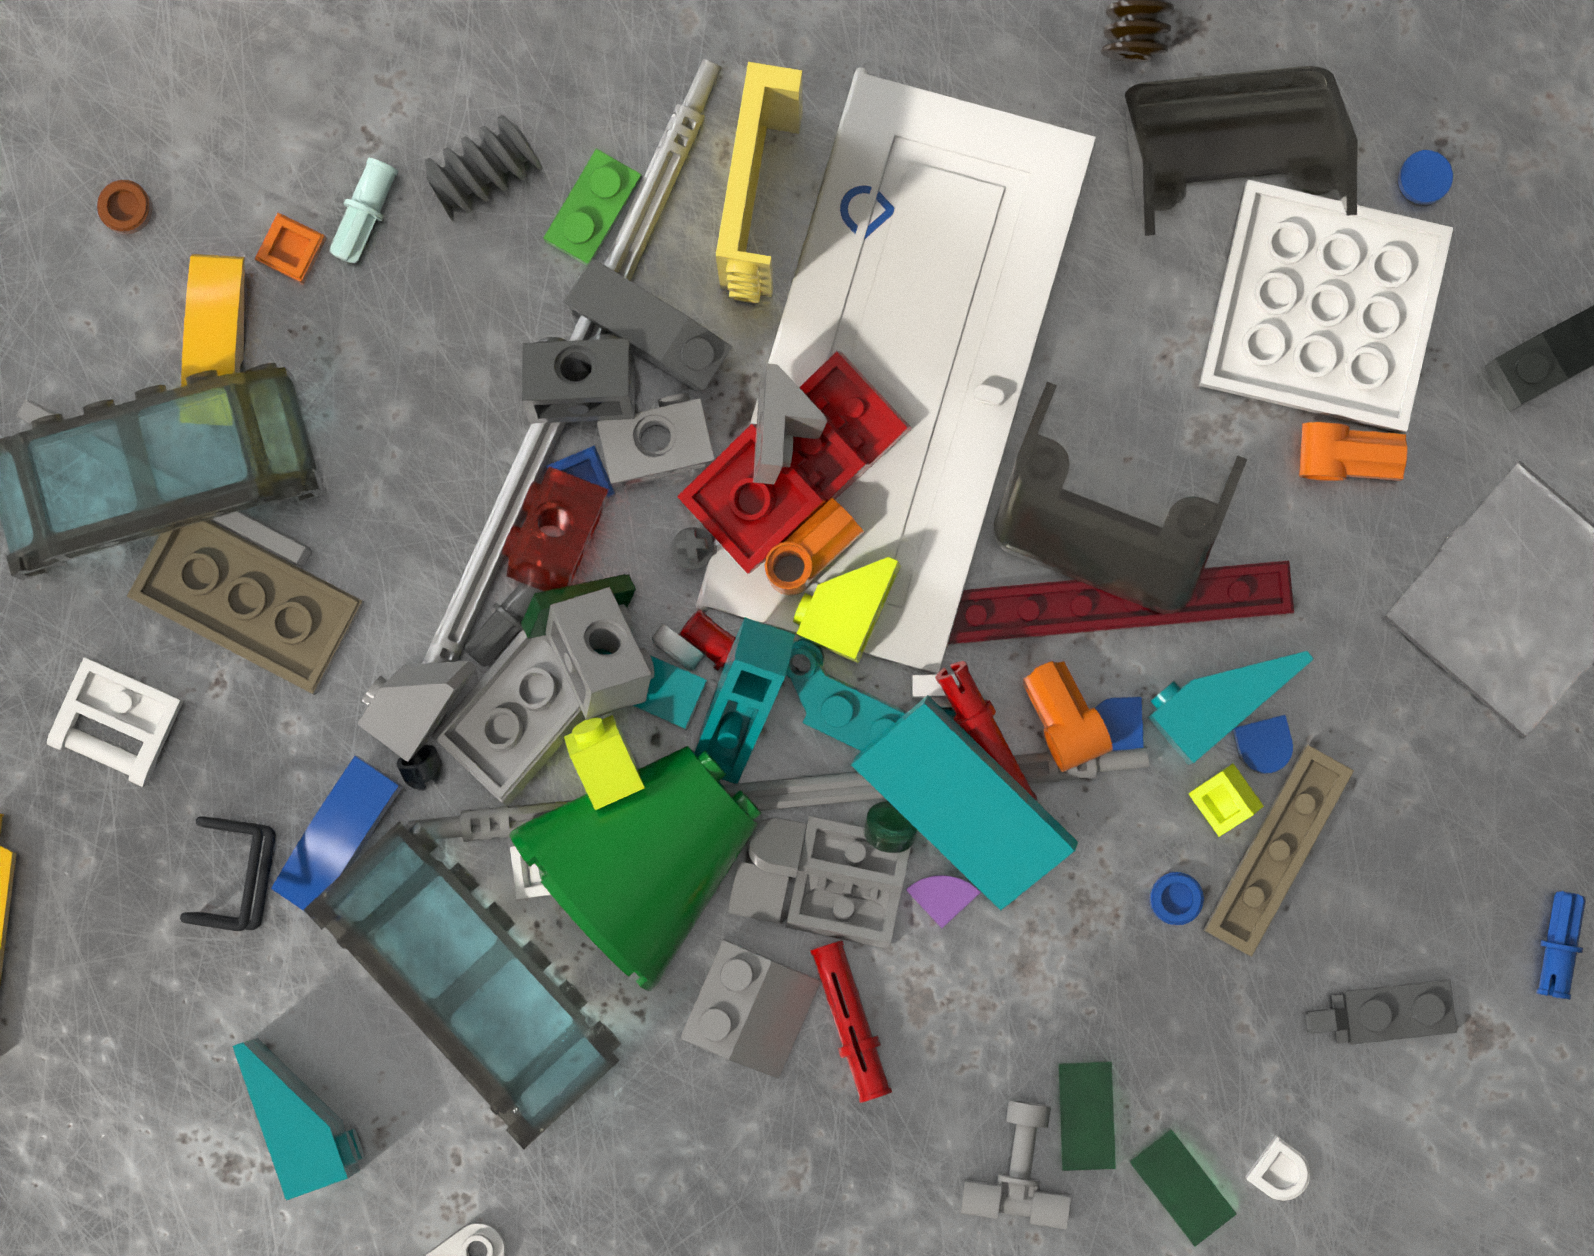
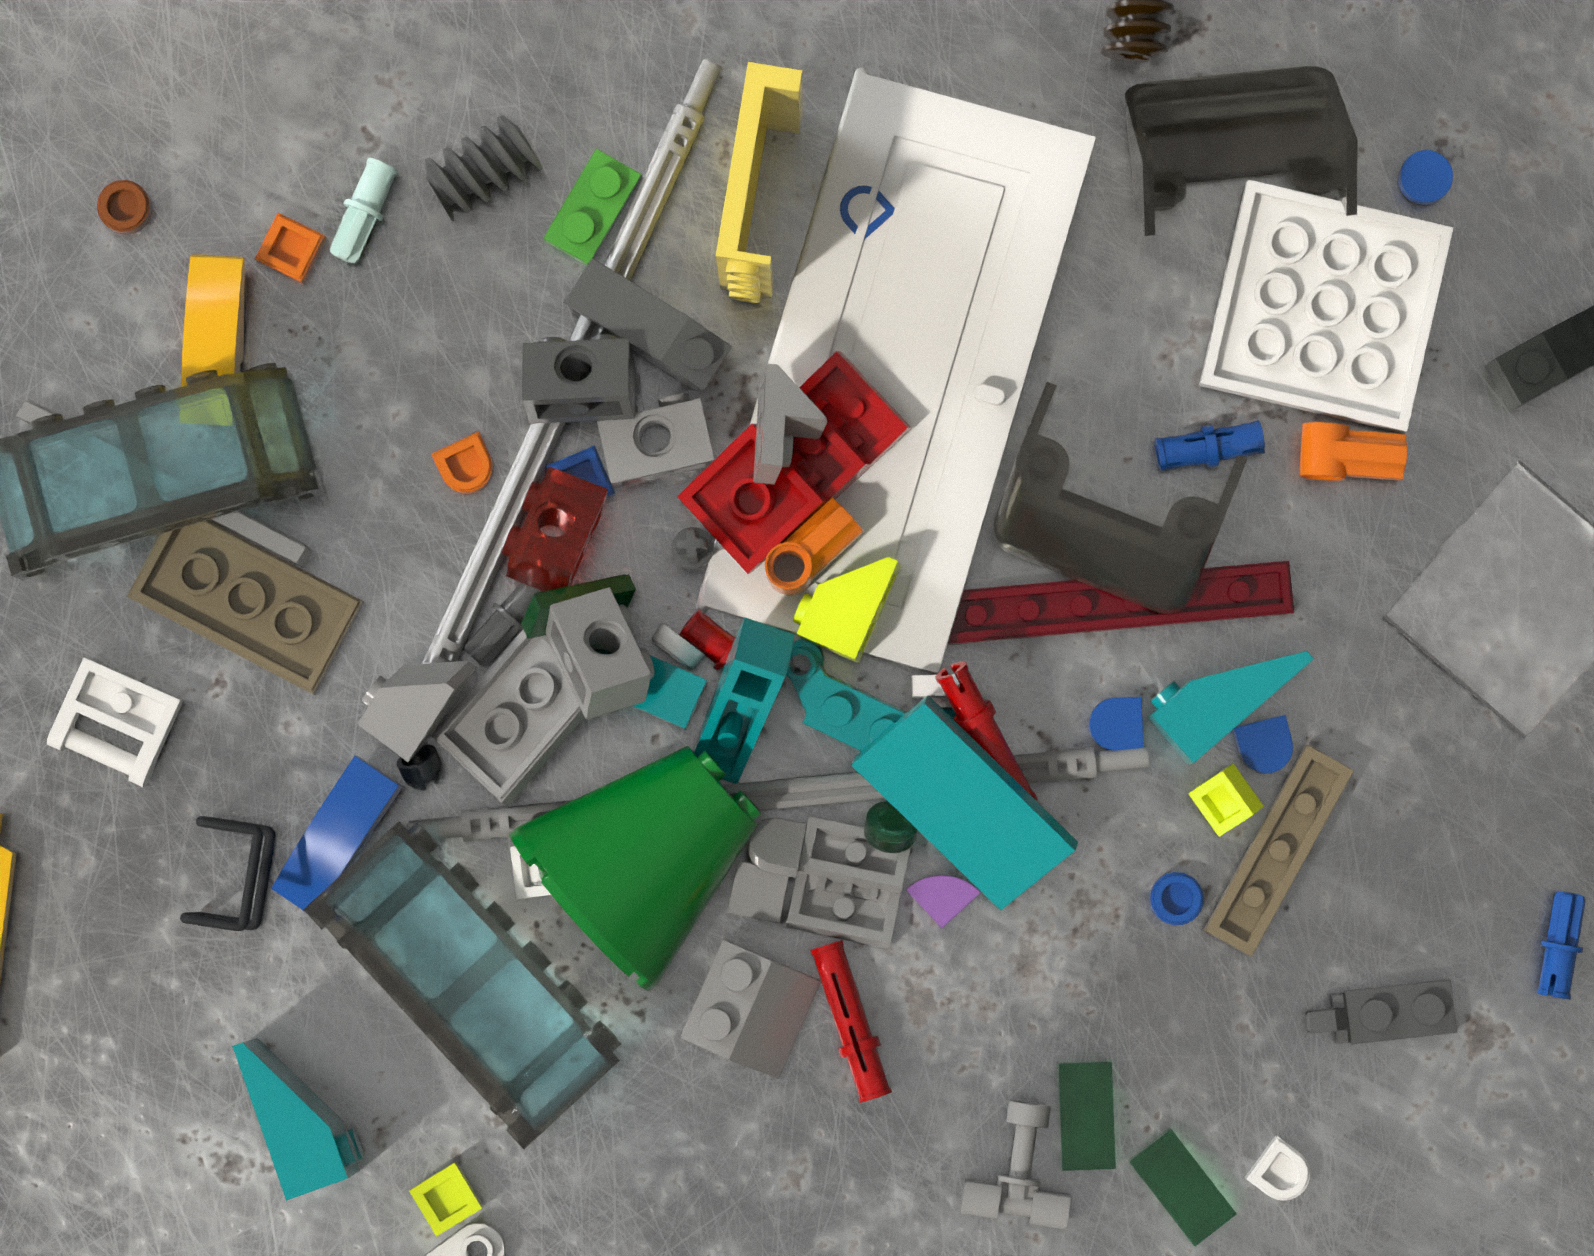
(446, 1198): none -> neon yellow plate
(465, 464): none -> orange tile
(603, 761): neon yellow slope -> none
(1071, 728): orange piece -> none
(1209, 446): none -> blue pin

